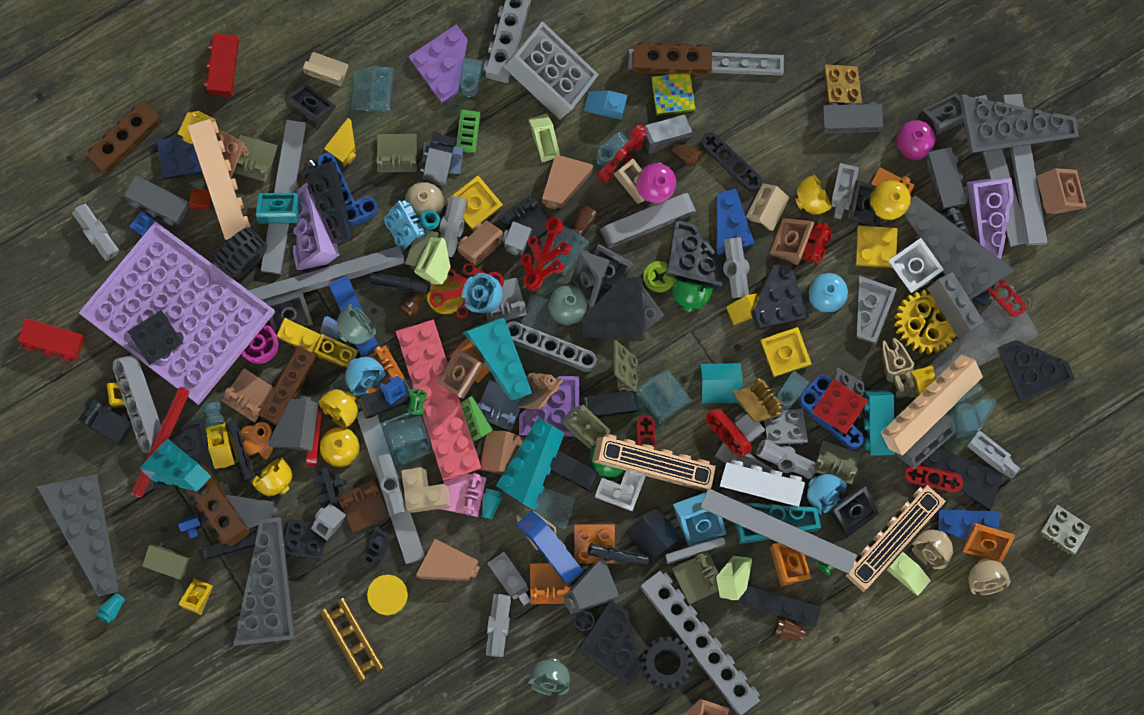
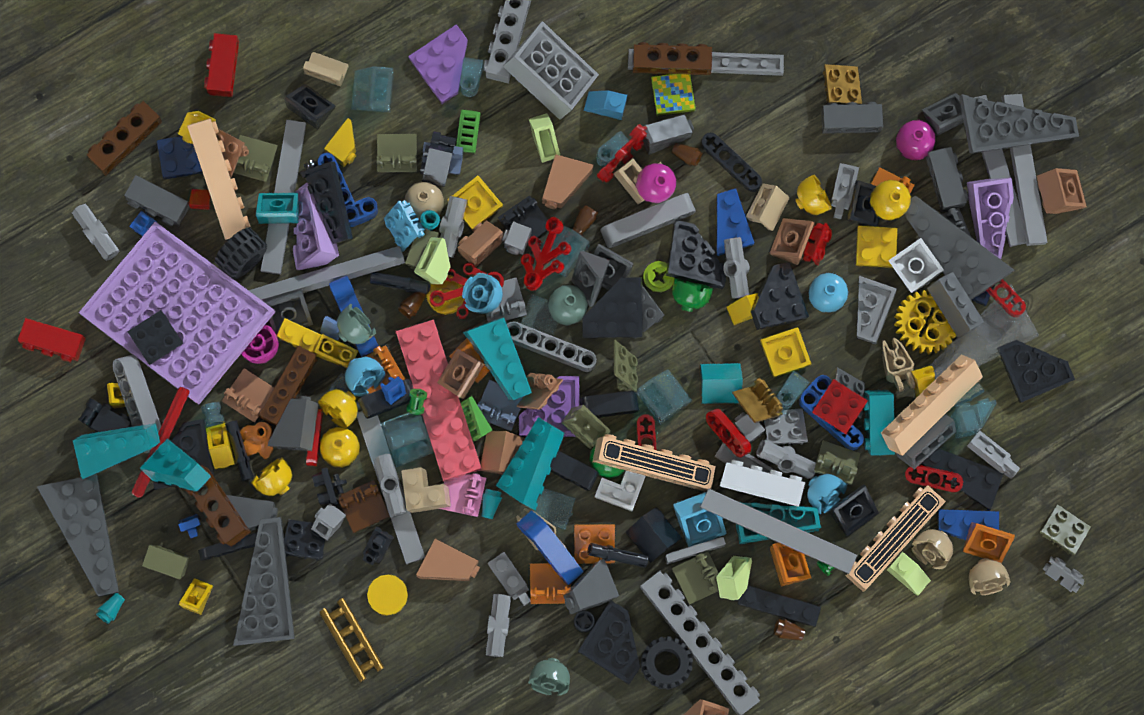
(108, 448): none -> teal wedge
(1058, 568): none -> light grey hinge

